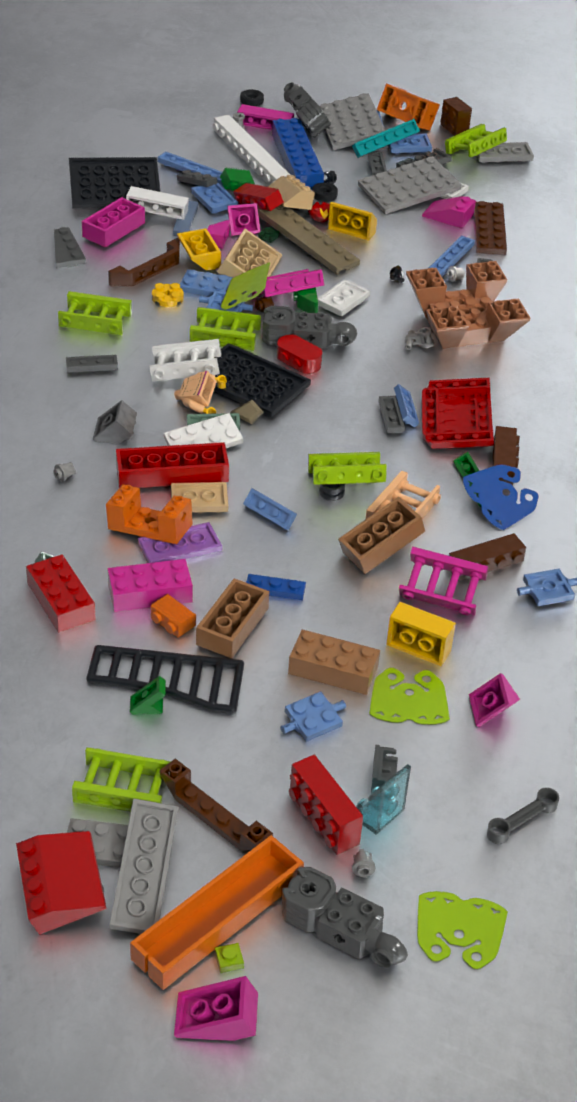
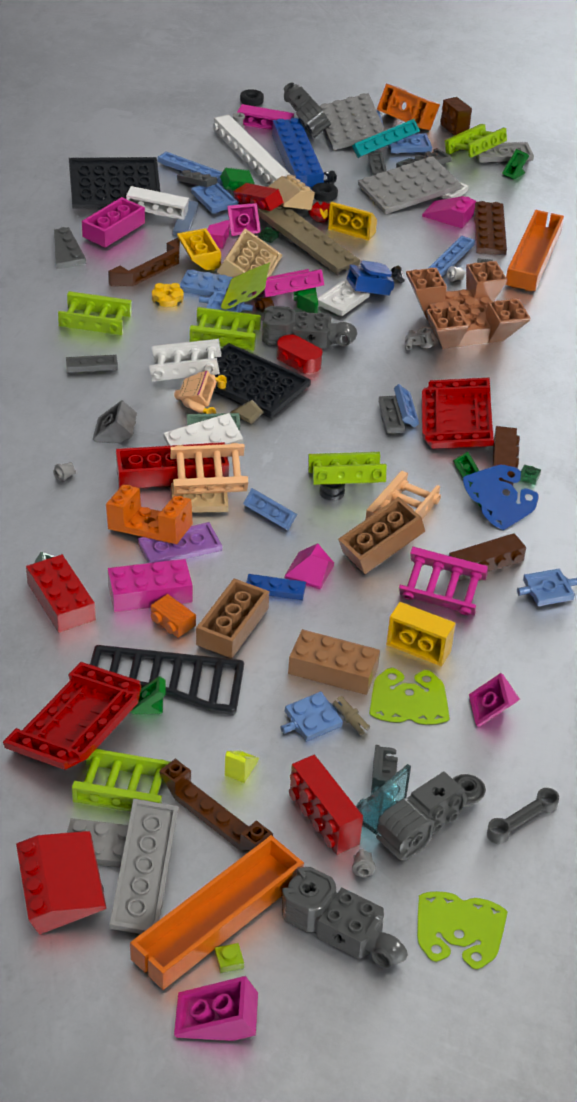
(77, 717): none -> red slope
(208, 485): none -> light nougat fence
(239, 764): none -> neon yellow slope
(311, 566): none -> dark pink slope
(351, 715): none -> dark tan pin
(371, 278): none -> blue brick
(411, 821): none -> dark grey brick
(515, 164): none -> green slope
(530, 474): none -> clear green plate
(534, 251): none -> orange piece

